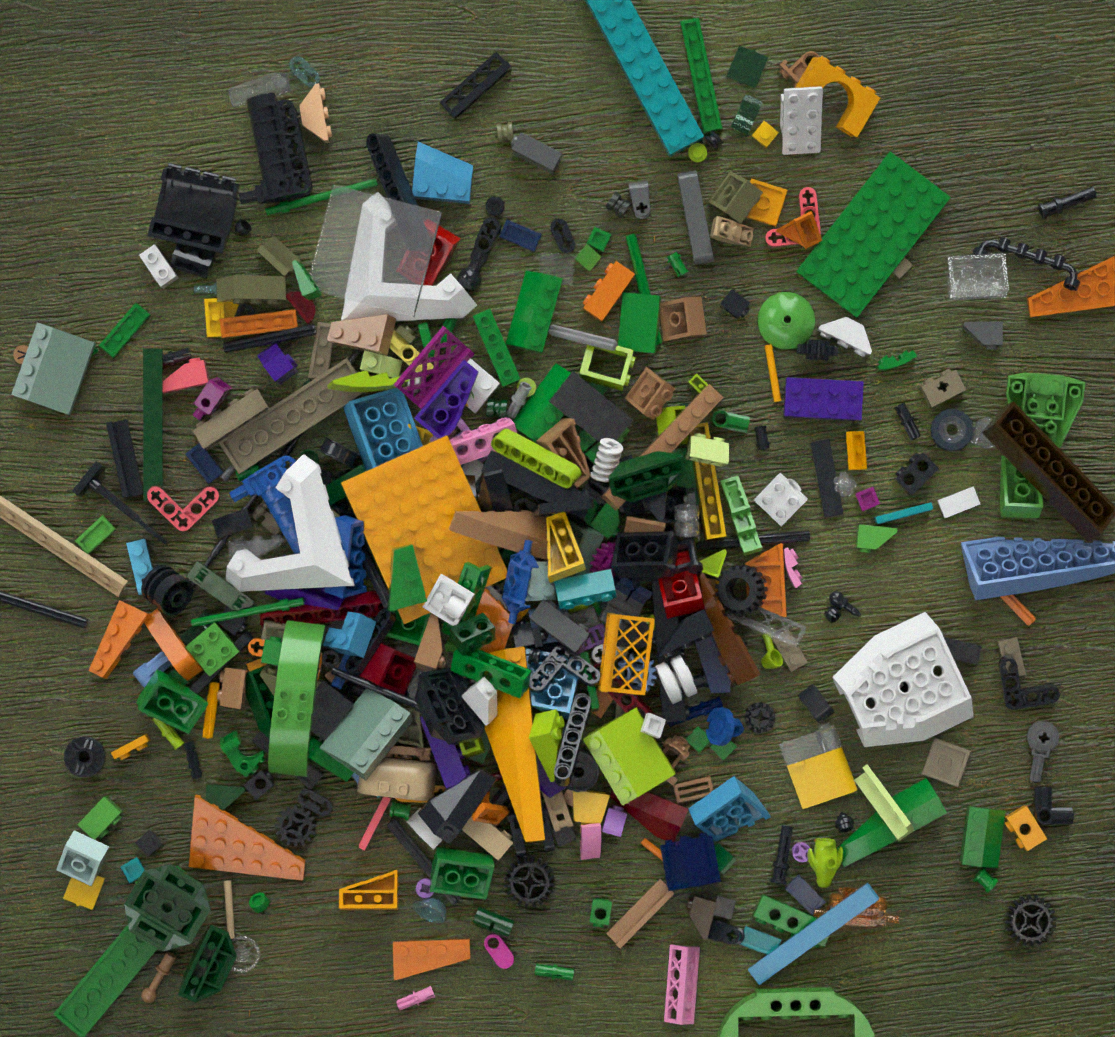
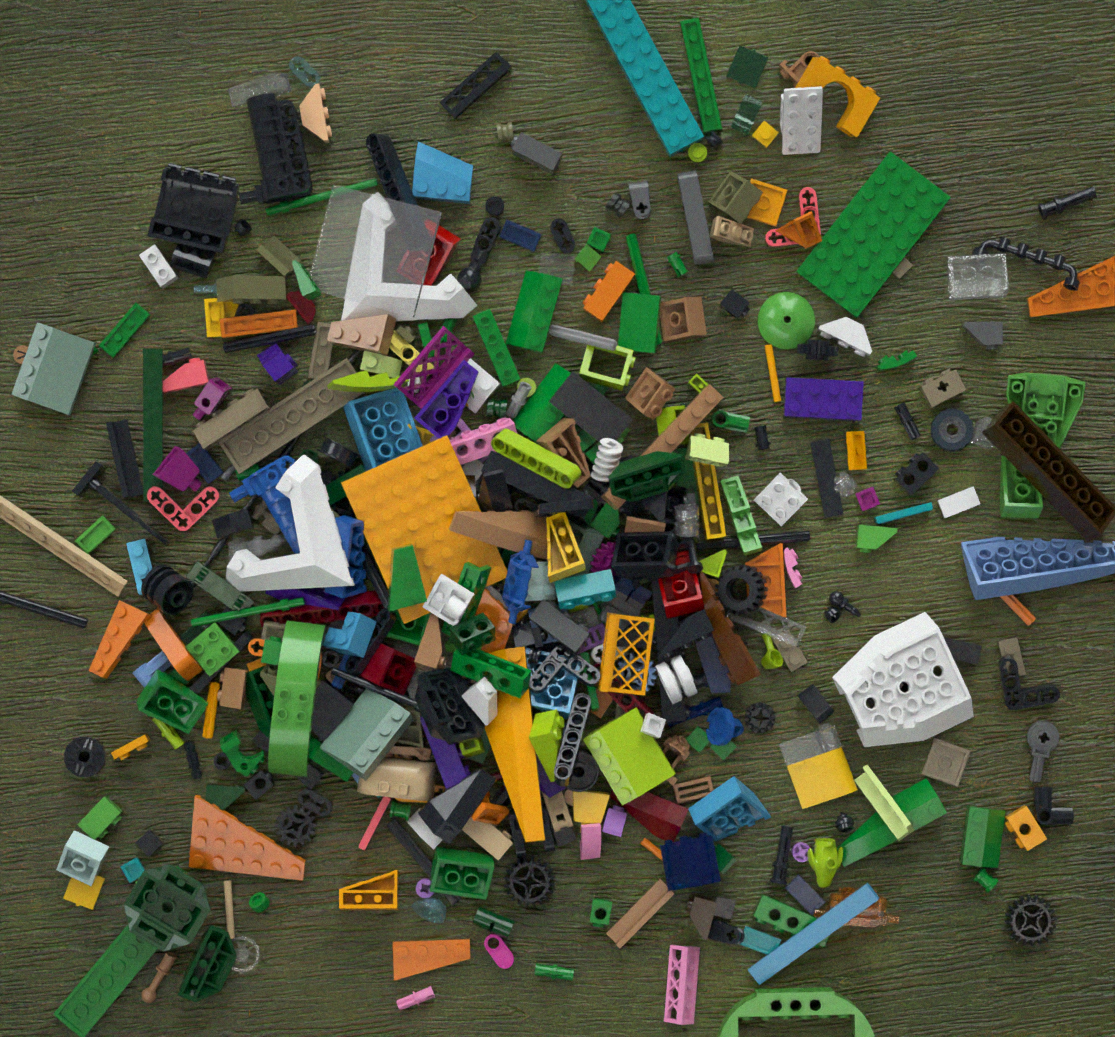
(178, 471): none -> magenta torso
(221, 767): none -> black bush

